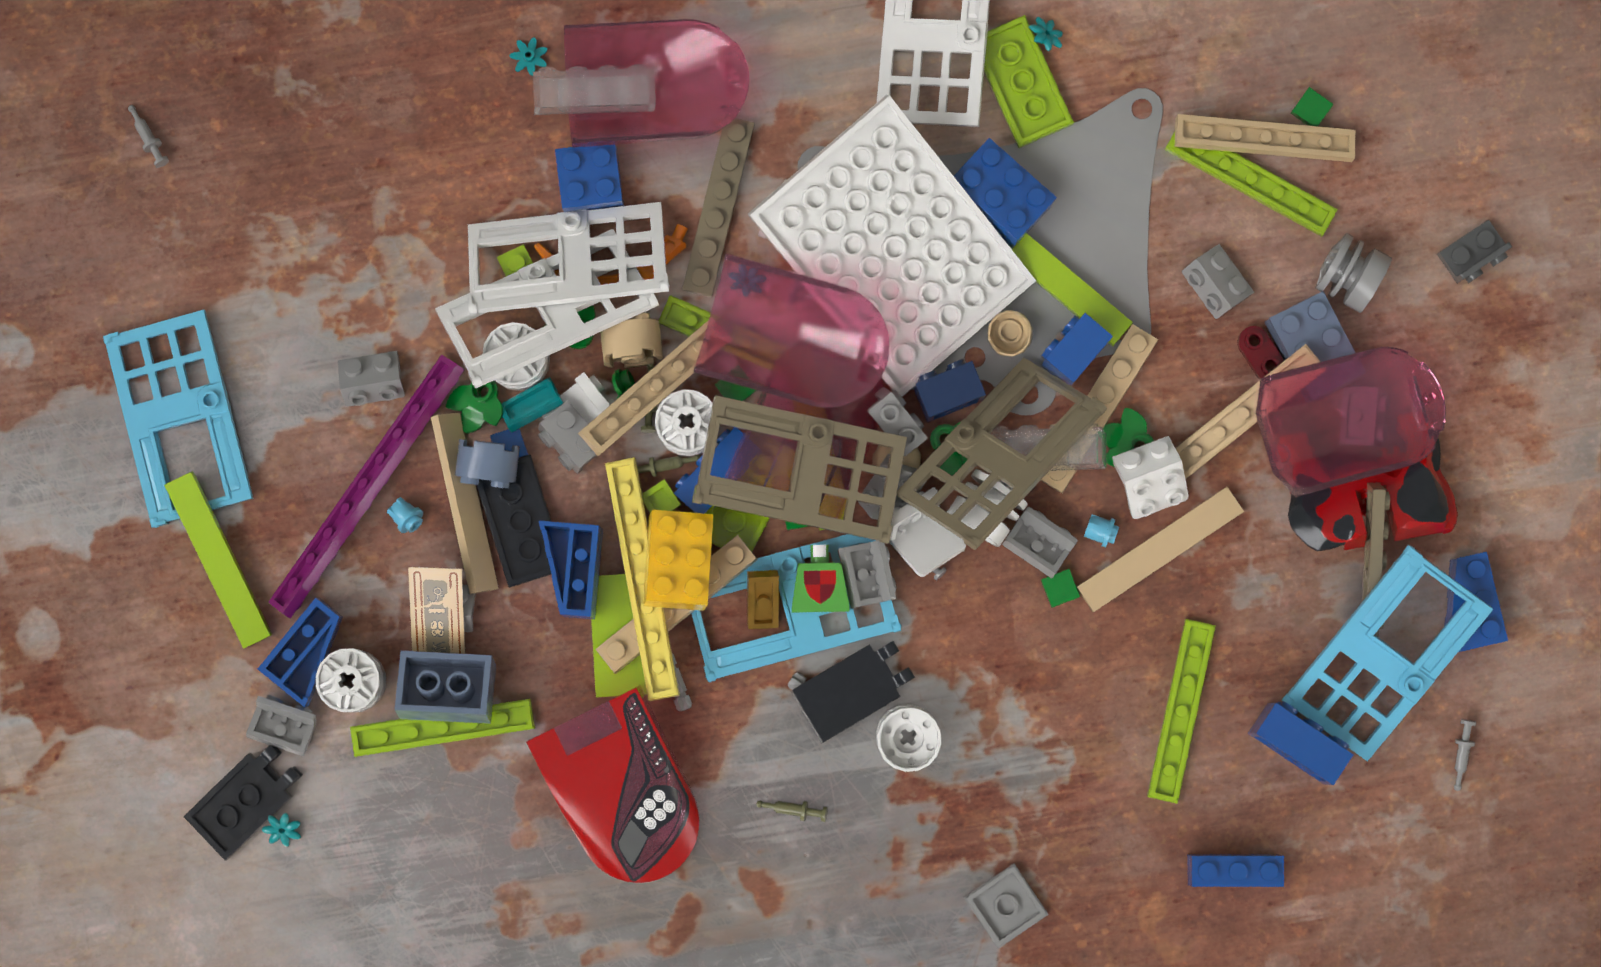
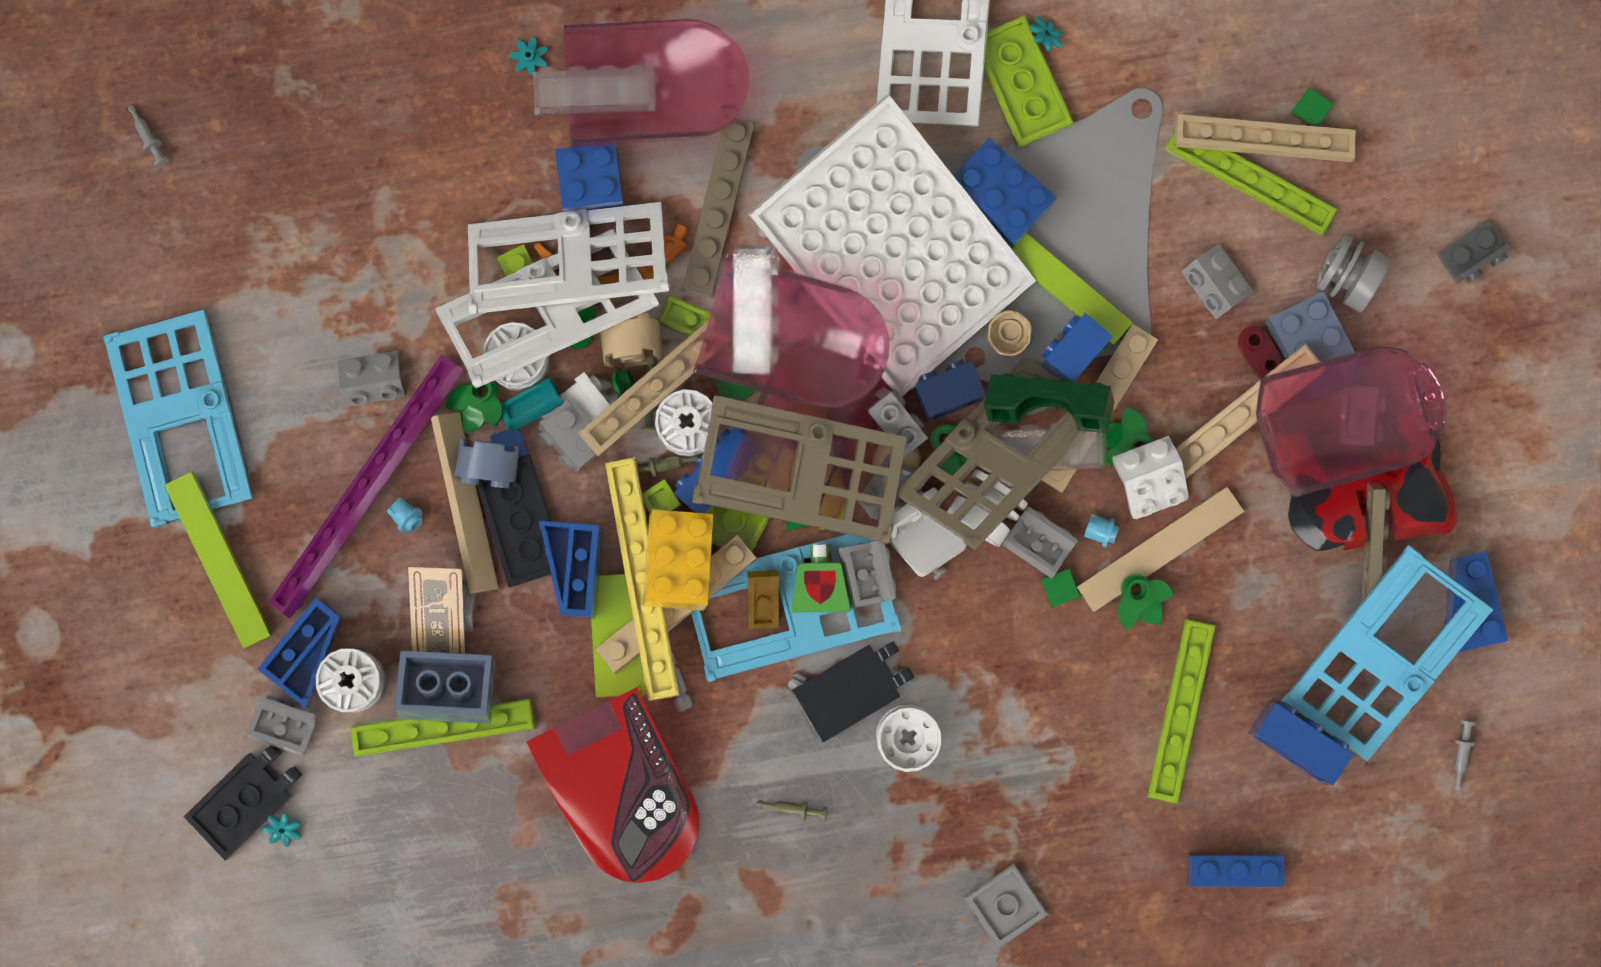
(754, 309): none -> clear brick
(1013, 397): none -> dark green arch
(1144, 603): none -> green plate

